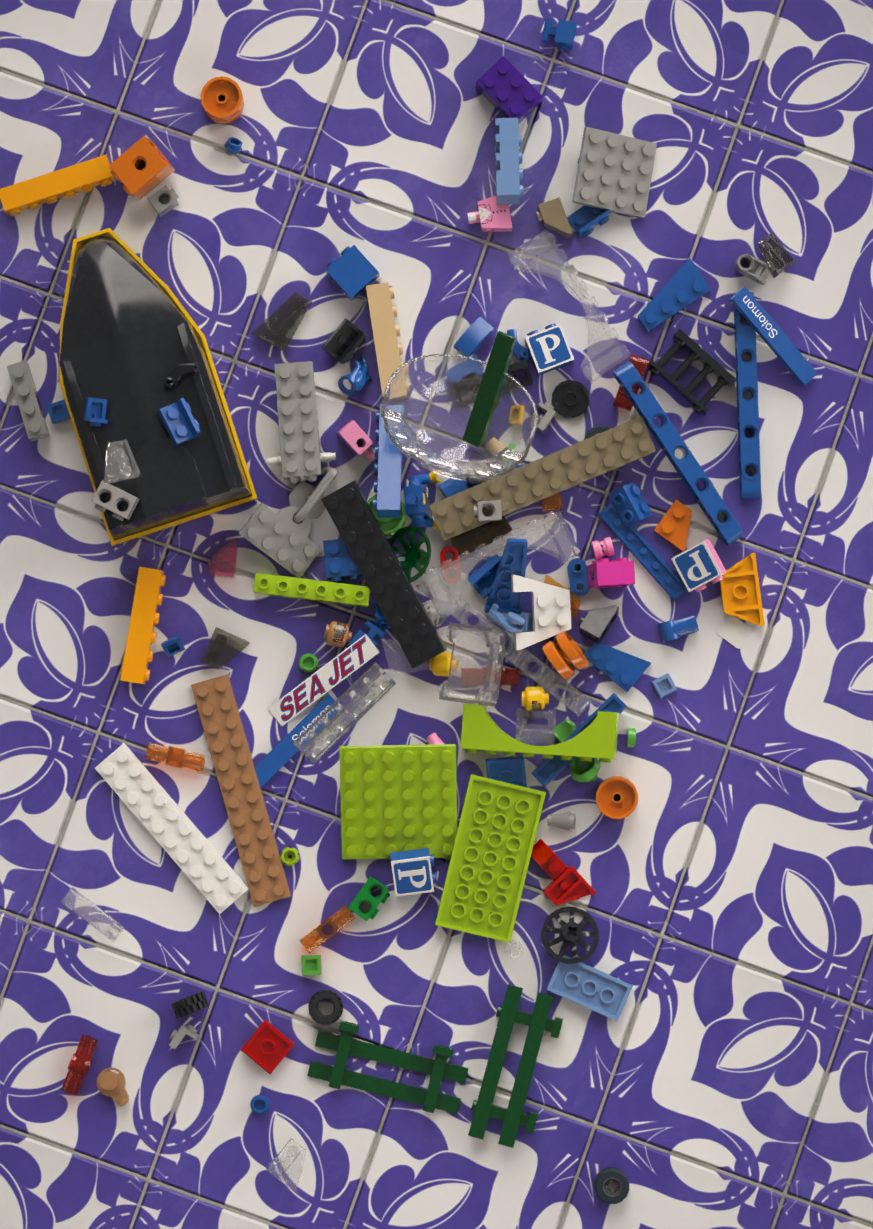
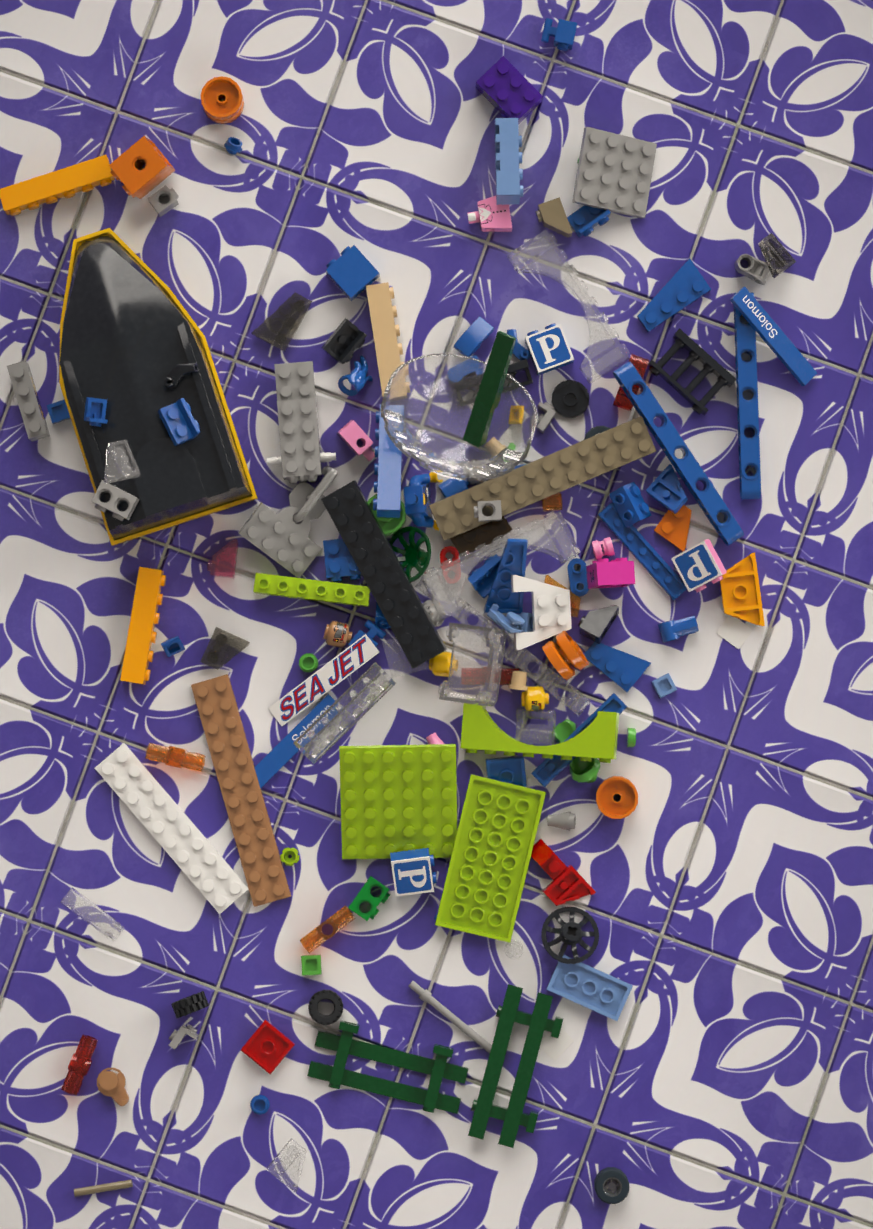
(103, 1188): none -> dark tan bar
(425, 996): none -> light grey bar
(518, 680): none -> tan piece
(668, 490): none -> blue wing

